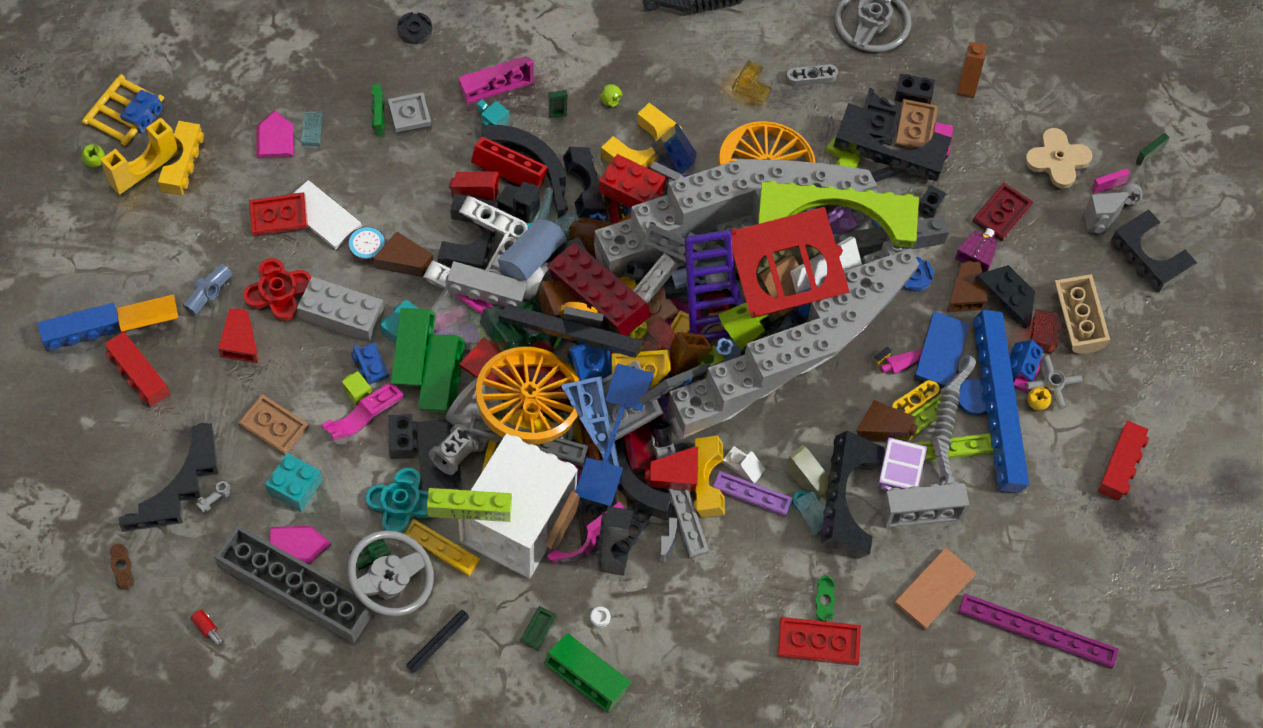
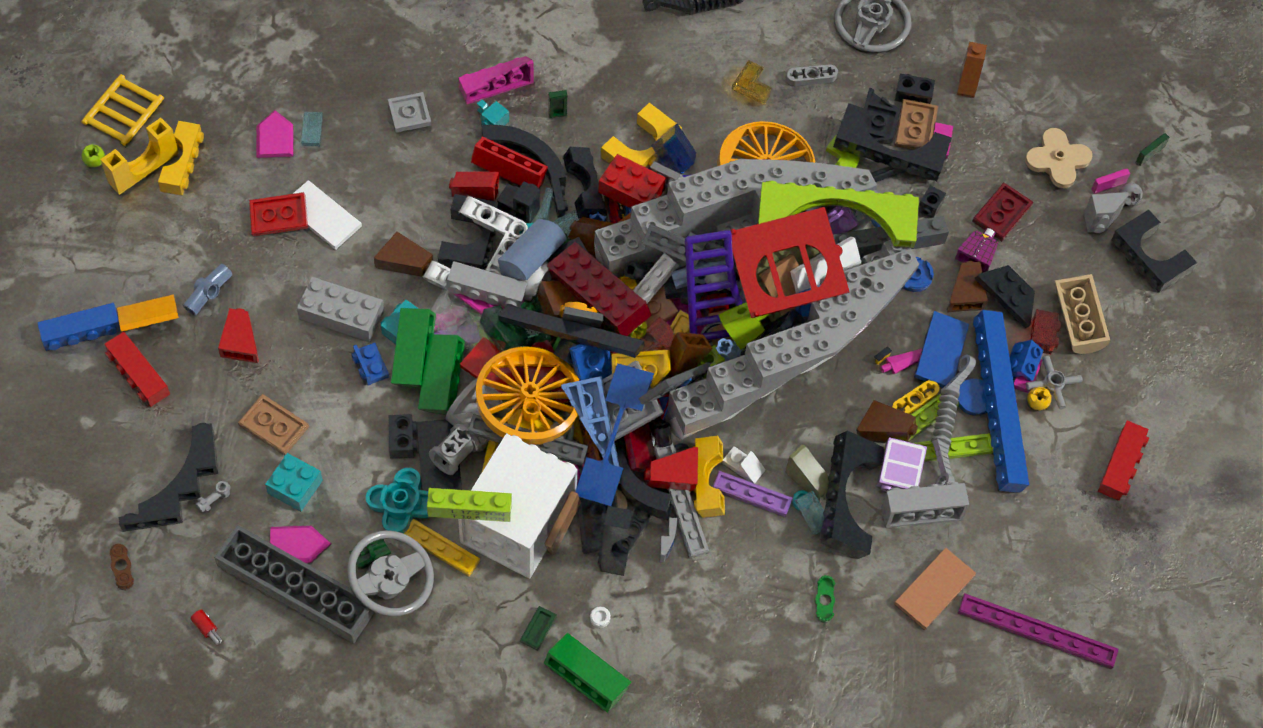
(142, 110): blue bracket -> none
(277, 289): red plant -> none
(356, 387): lime brick -> none
(364, 412): dark pink piece -> none
(366, 243): piece -> none
(378, 109): green hinge -> none
(414, 28): black tile -> none
(437, 641): black axle -> none
(593, 531): dark pink piece -> none
(611, 95): lime piece -> none
(819, 641): red tile -> none

